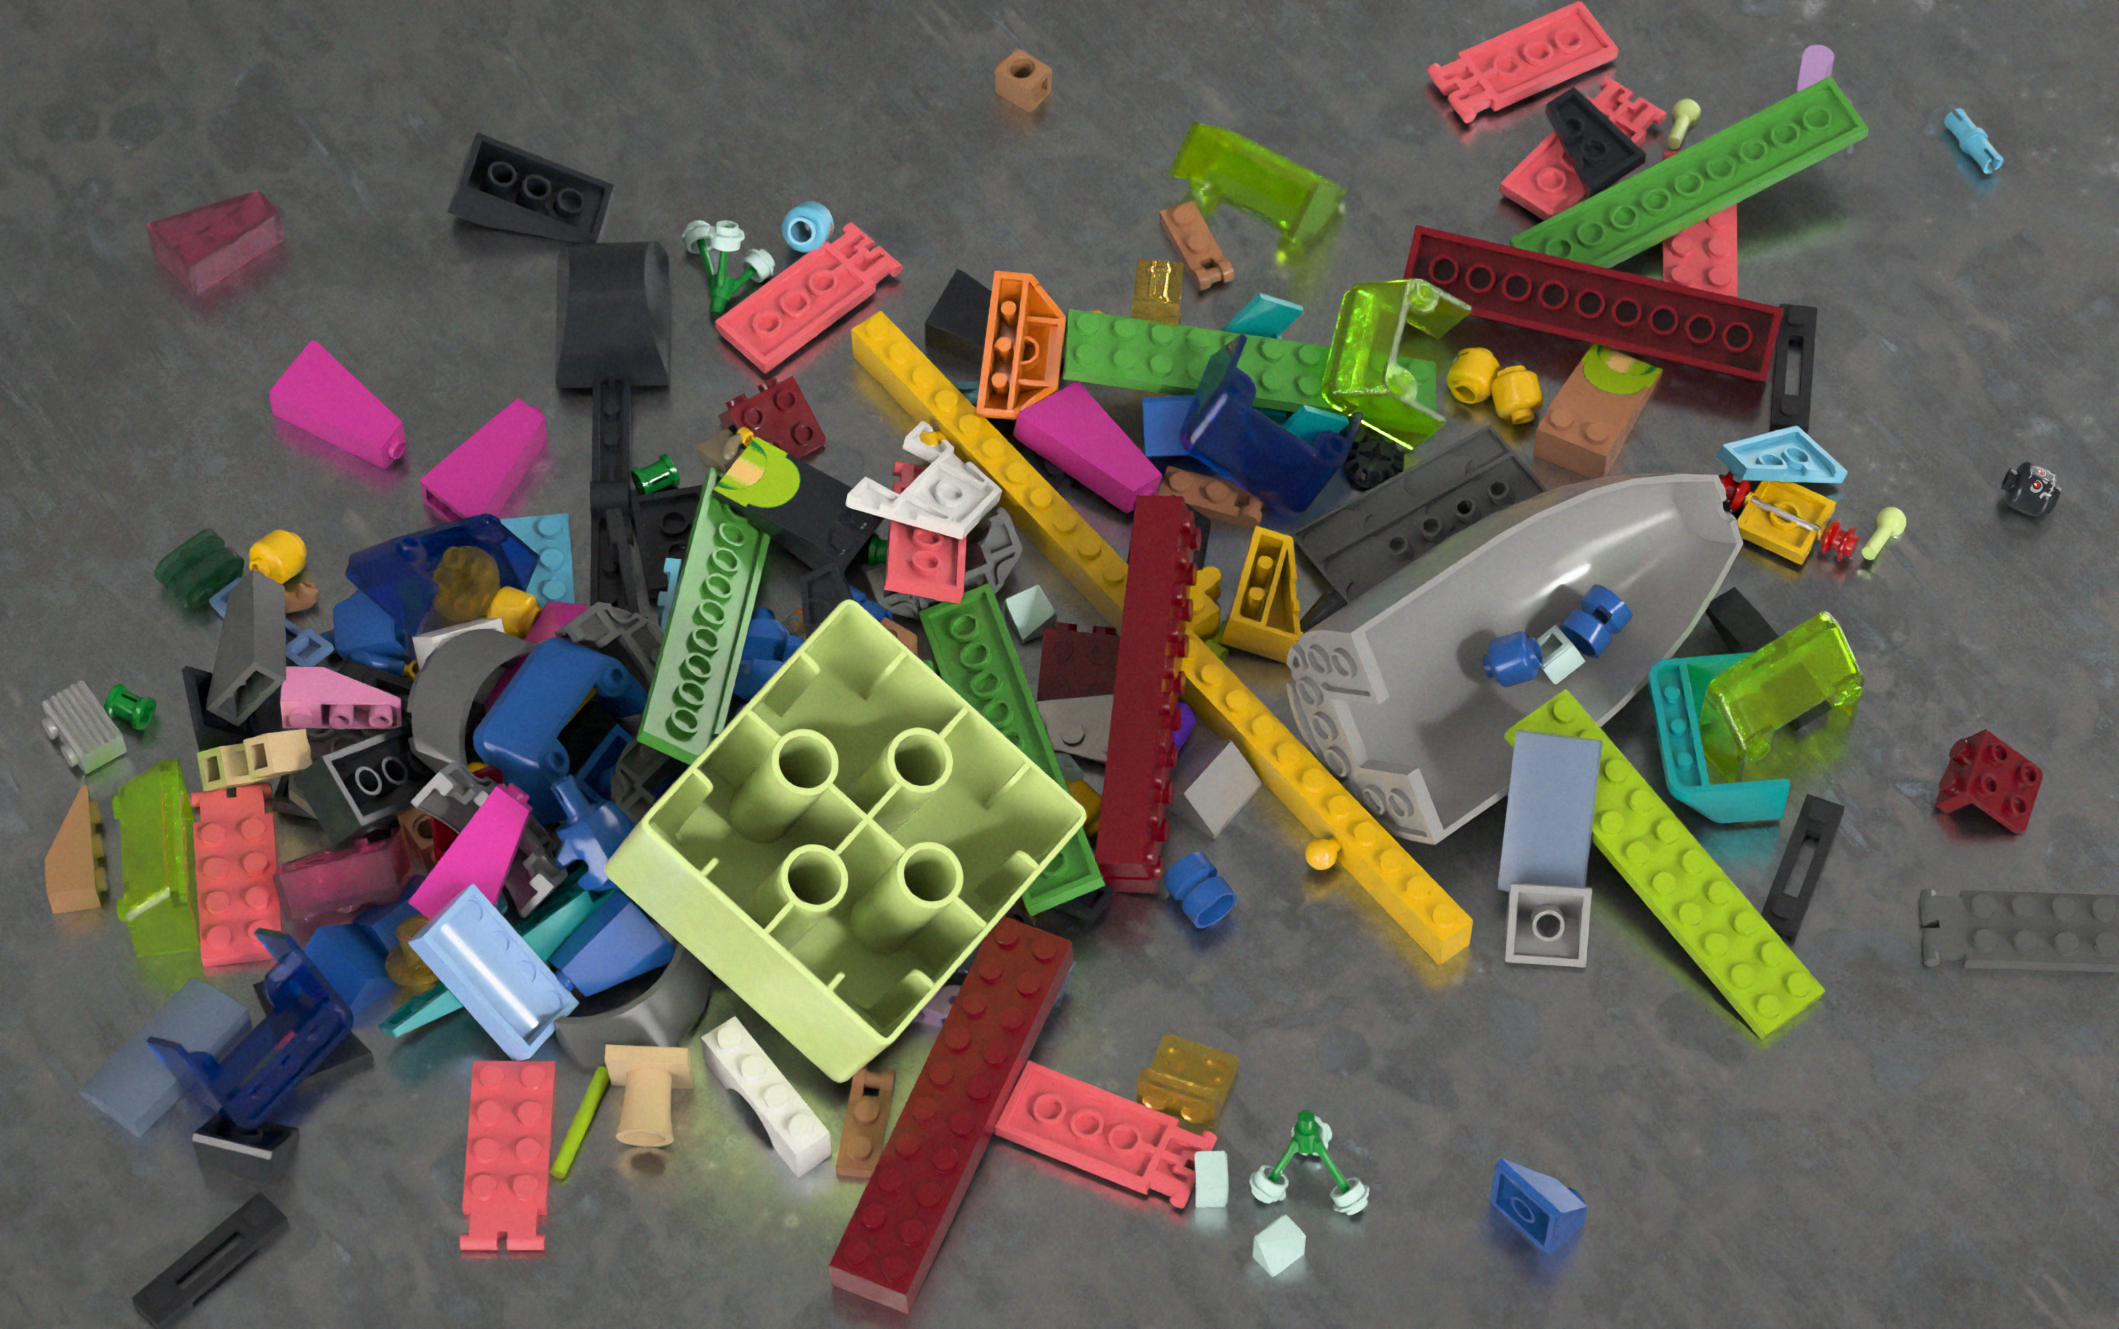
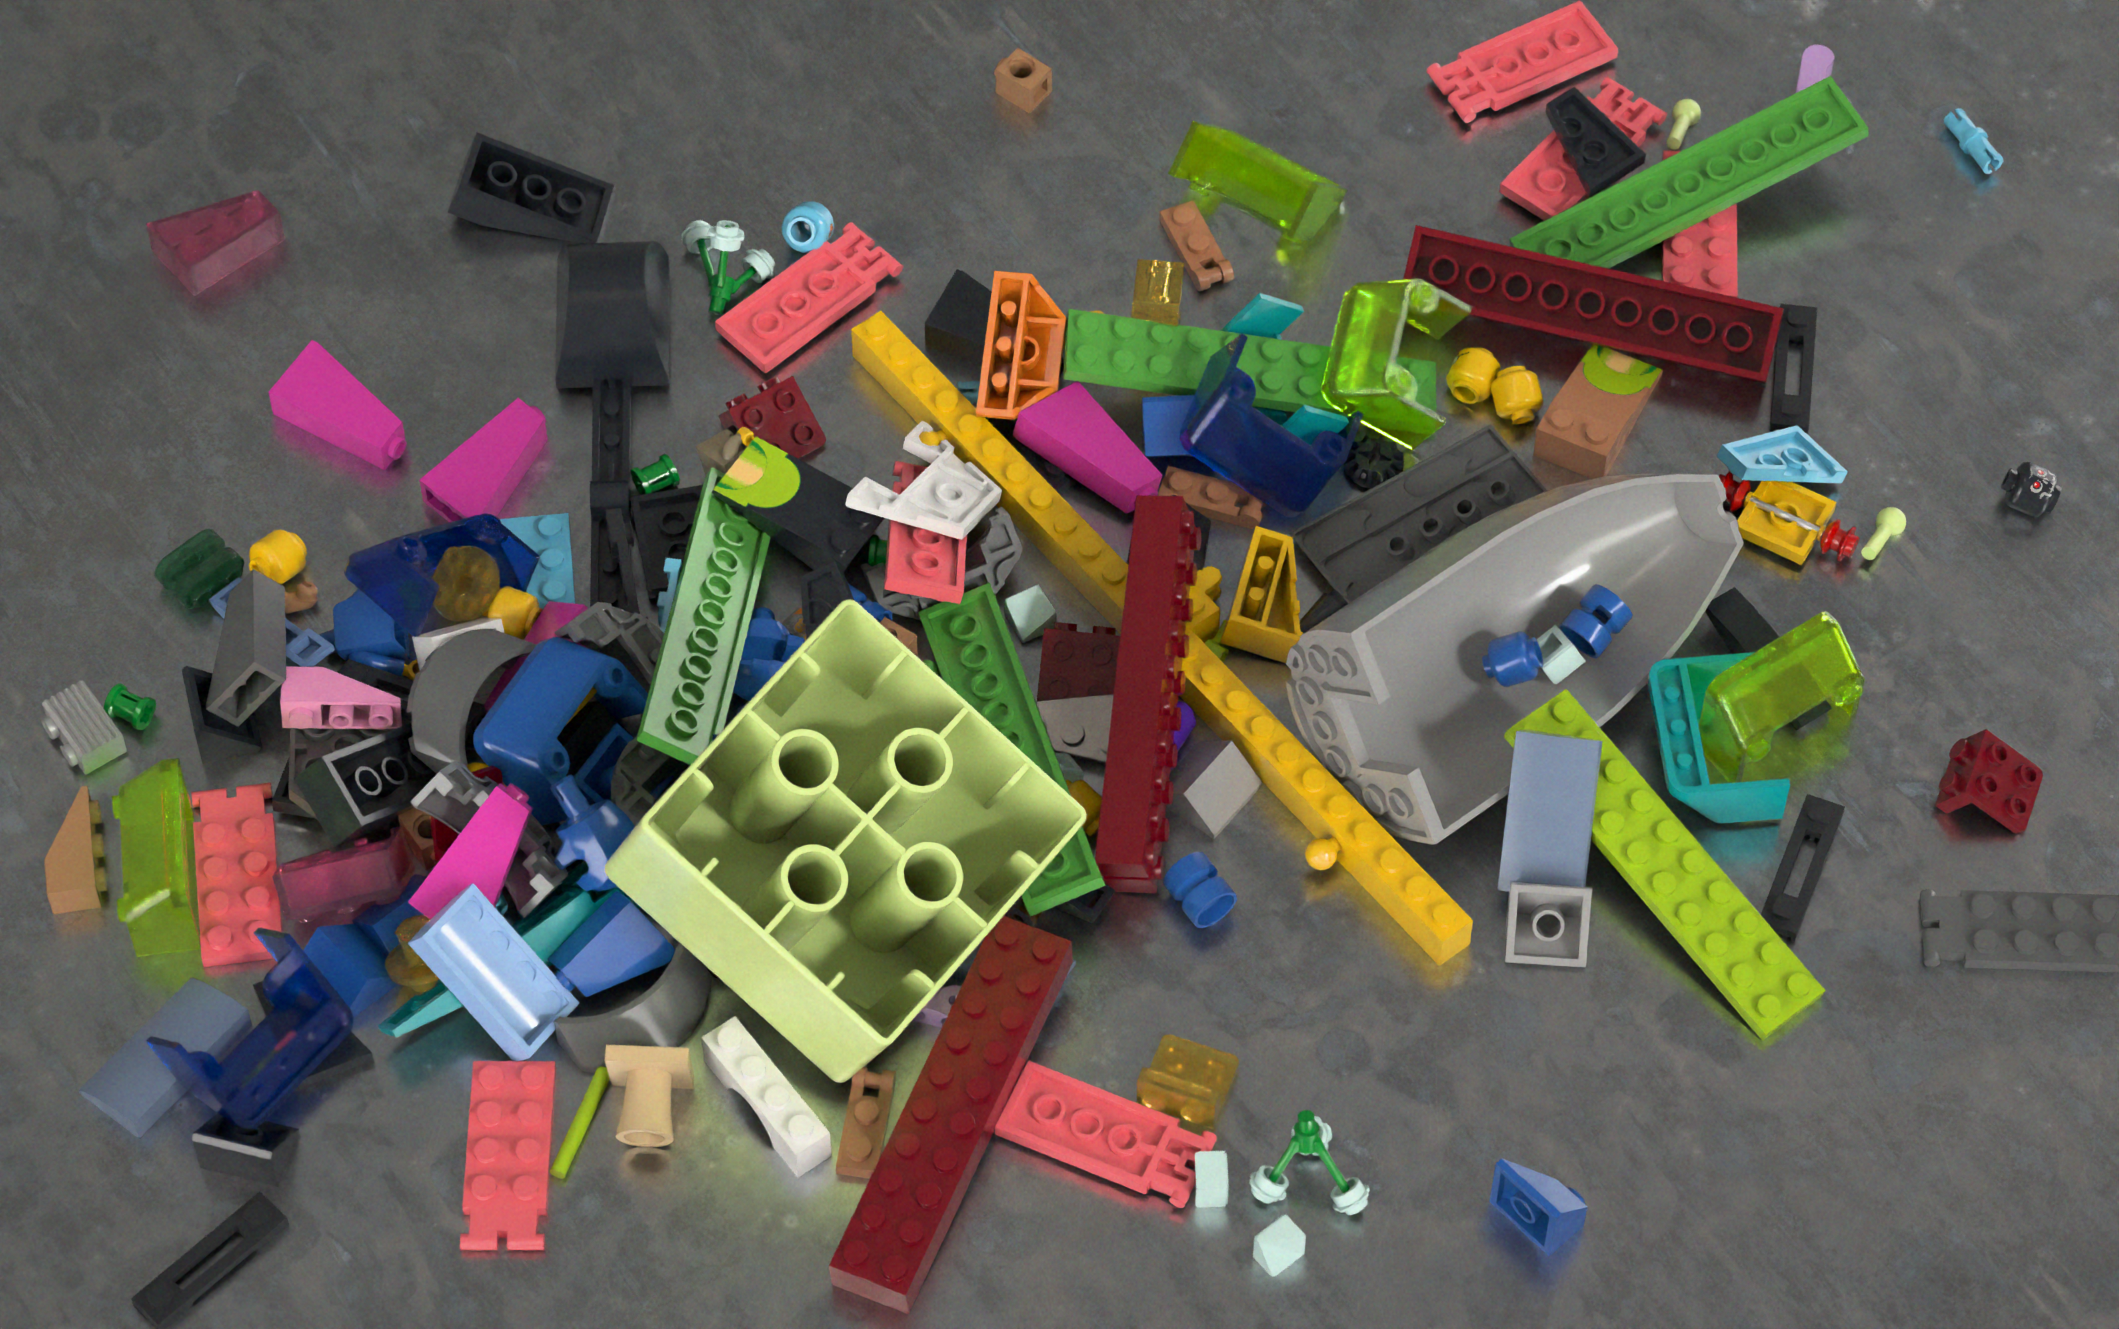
(254, 760): tan arch -> none

